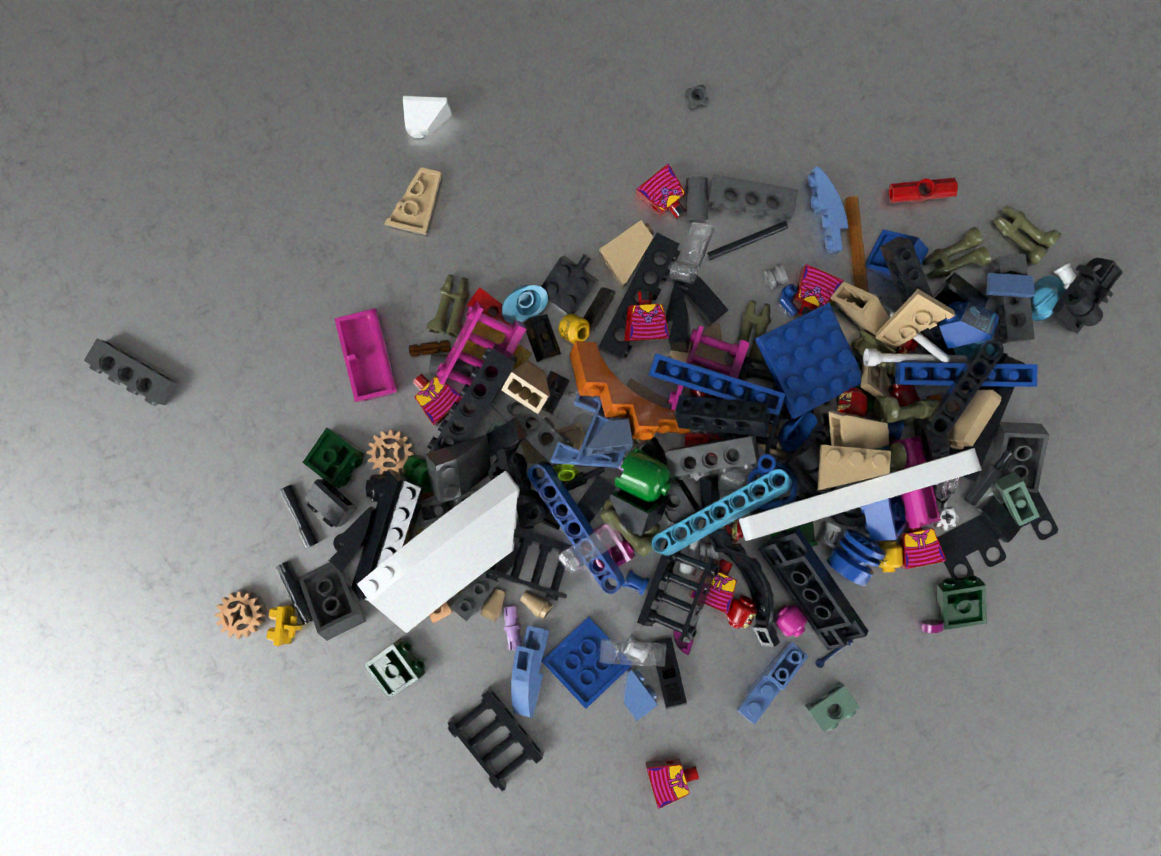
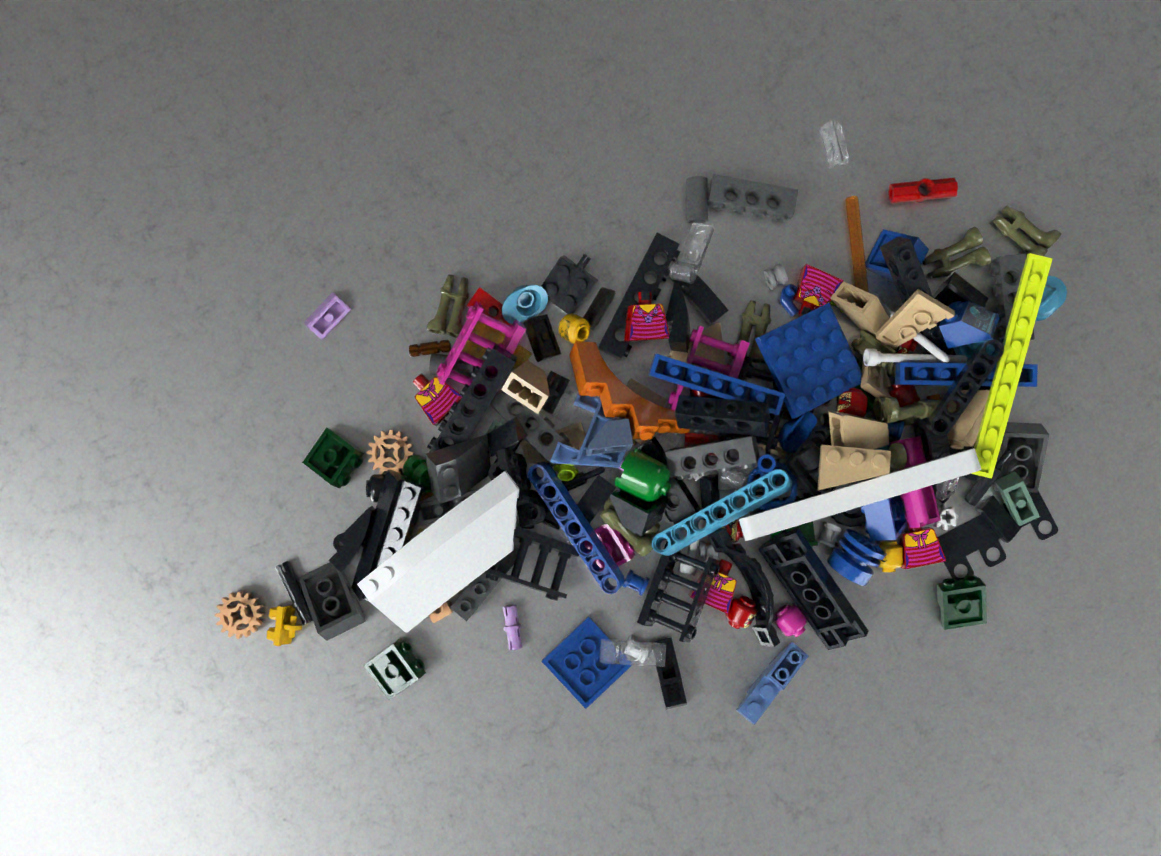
(99, 359): dark grey brick -> none
(293, 504): black piece -> none
(327, 315): none -> lavender slope
(329, 502): black slope -> none
(365, 355): dark pink container -> none
(417, 205): tan wing -> none
(425, 114): white slope -> none
(493, 606): tan cone -> none
(503, 718): black fence -> none
(525, 673): medium blue slope -> none
(538, 605): tan cone -> none
(590, 547): clear plate -> none
(627, 251): tan slope -> none
(637, 696): medium blue slope -> none
(663, 192): torso -> none
(670, 780): torso -> none
(684, 647): magenta tile -> none
(697, 90): dark grey plate -> none
(747, 240): black bar -> none
(820, 662): dark blue hinge -> none
(827, 201): medium blue slope -> none
(835, 153): none -> clear hinge
(835, 695): sand green brick -> none
(932, 626): magenta tile -> none
(1010, 285): medium blue slope -> none
(1011, 362): none -> neon yellow plate
(1066, 274): white bush -> none
(1081, 300): black plate -> none

